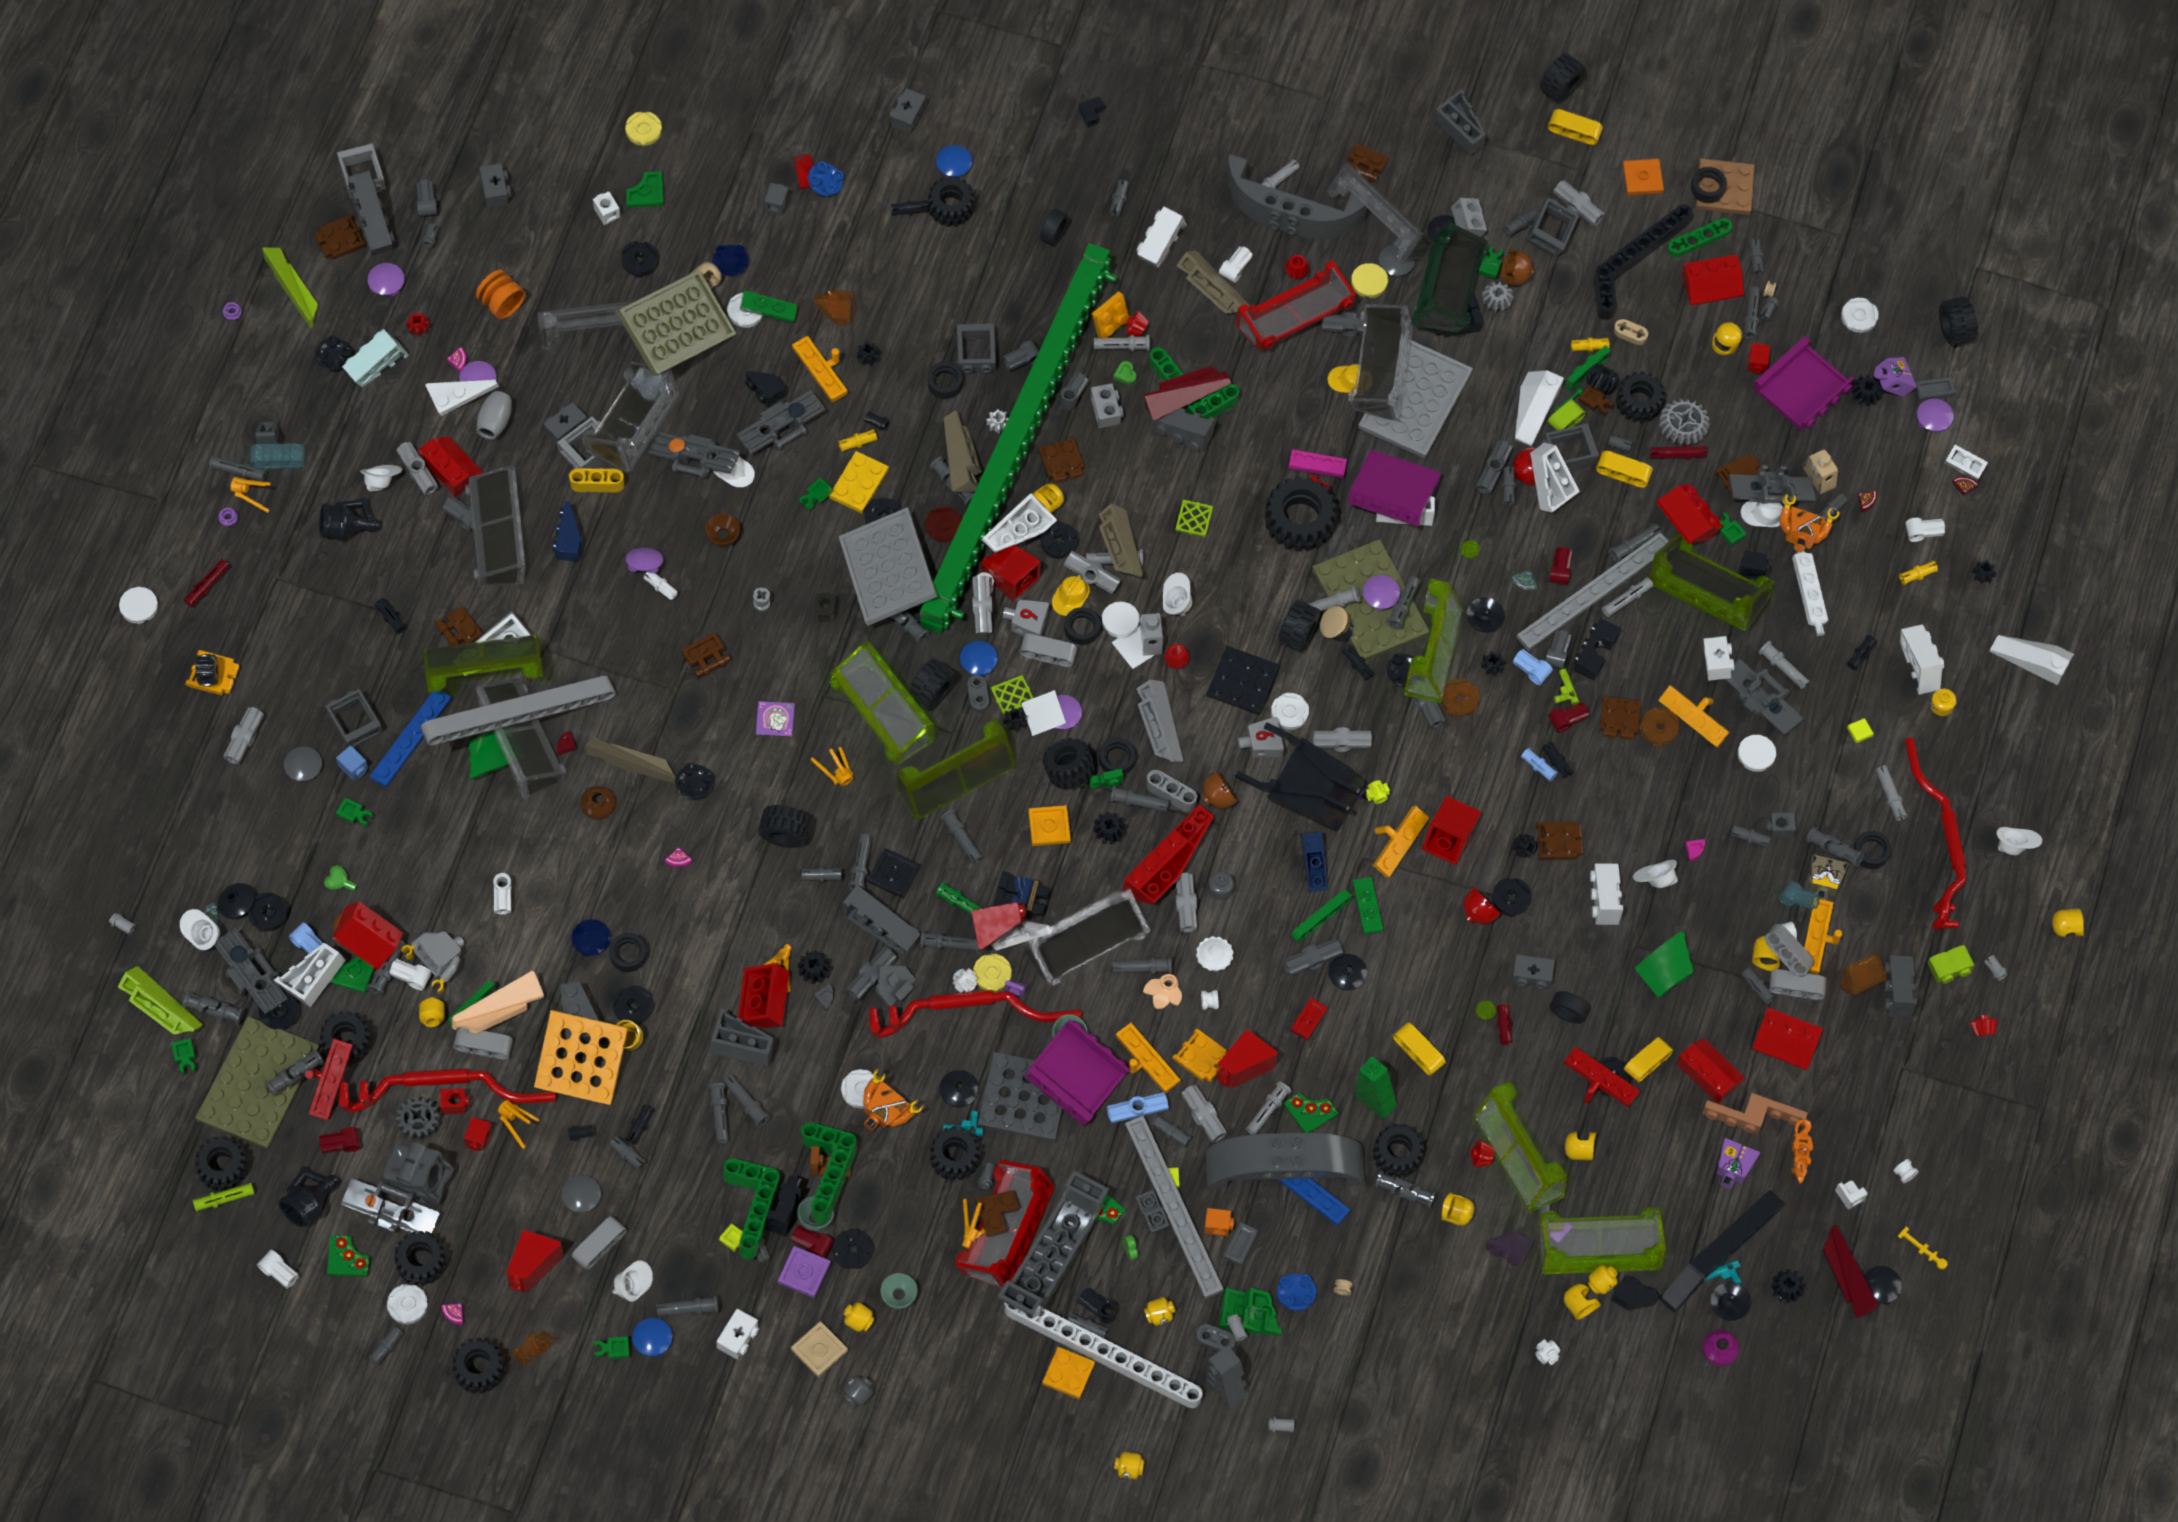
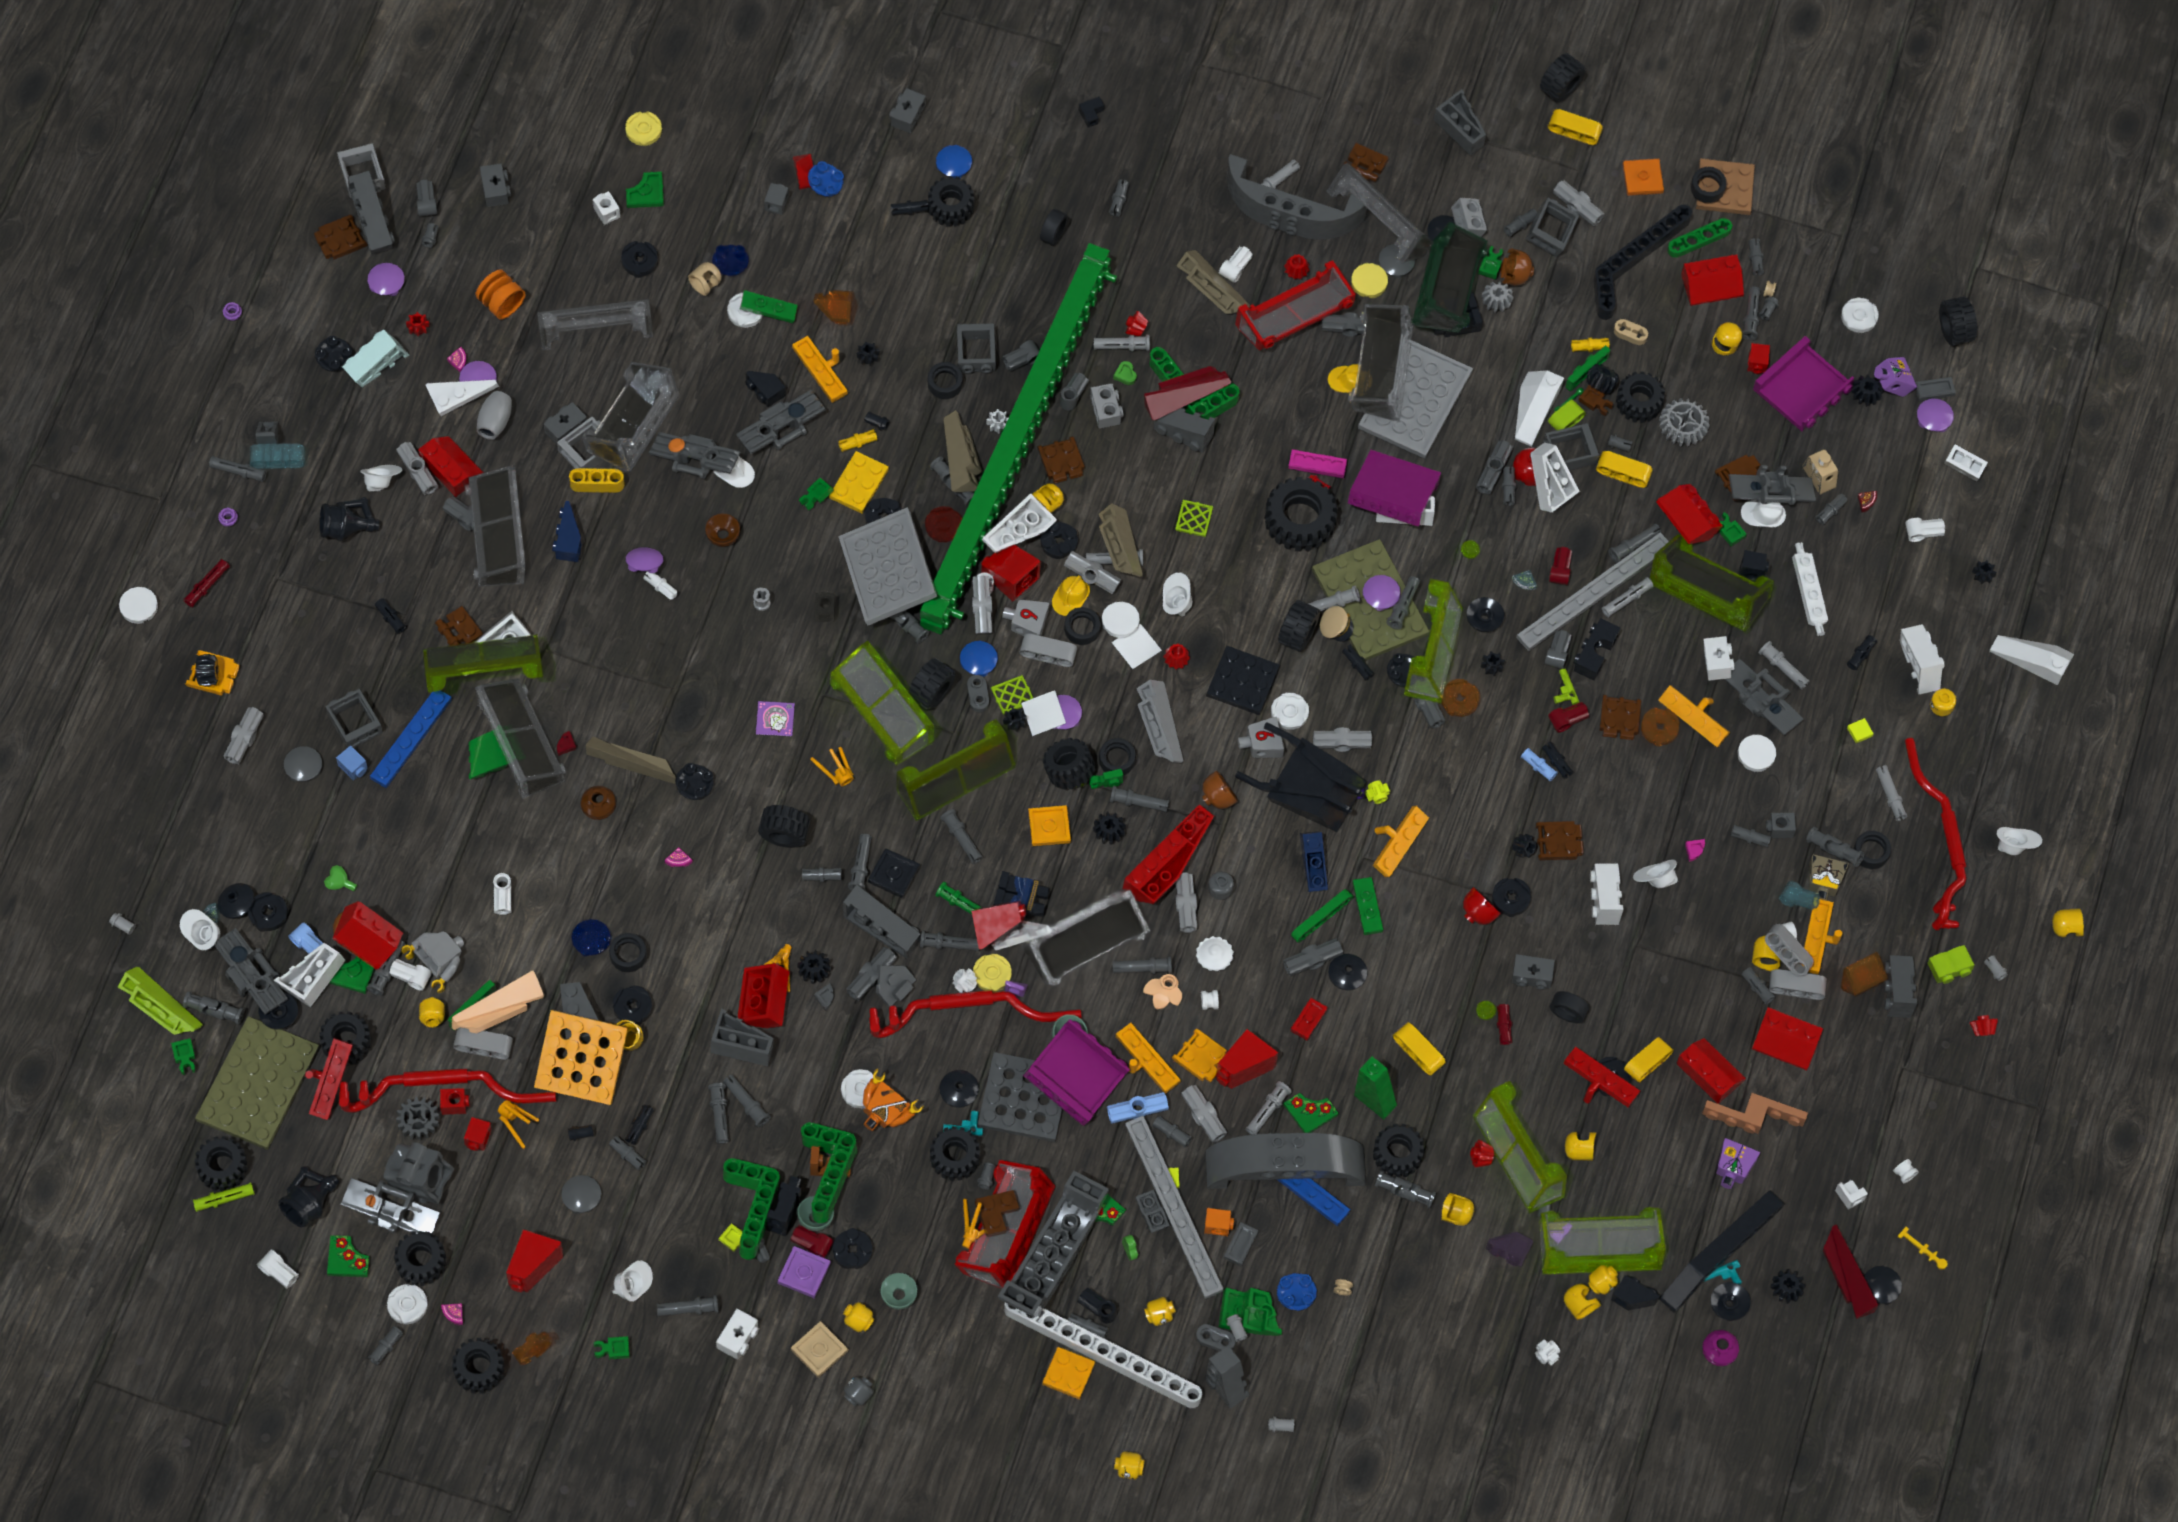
(242, 486): light orange plant -> none
(291, 284): lime wedge -> none
(295, 1072): dark grey piece -> none
(344, 1140): dark red piece -> none
(353, 811): green plate -> none
(517, 710): light grey beam -> none
(599, 1243): light grey beam -> none
(652, 1337): blue dish -> none
(676, 323): olive plate -> none
(703, 650): reddish brown plate -> none
(1110, 315): light orange plate -> none
(1151, 630): light grey torso -> none
(1160, 236): white wedge -> none
(1166, 783): light grey beam -> none
(1451, 830): red slope -> none
(1536, 669): light blue piece -> none
(1667, 965): green slope -> none
(1678, 452): dark red pin -> none
(1801, 1148): orange animal -> none
(1803, 527): orange torso -> none
(1918, 572): yellow pin -> none
(1964, 484): dark red tile -> none

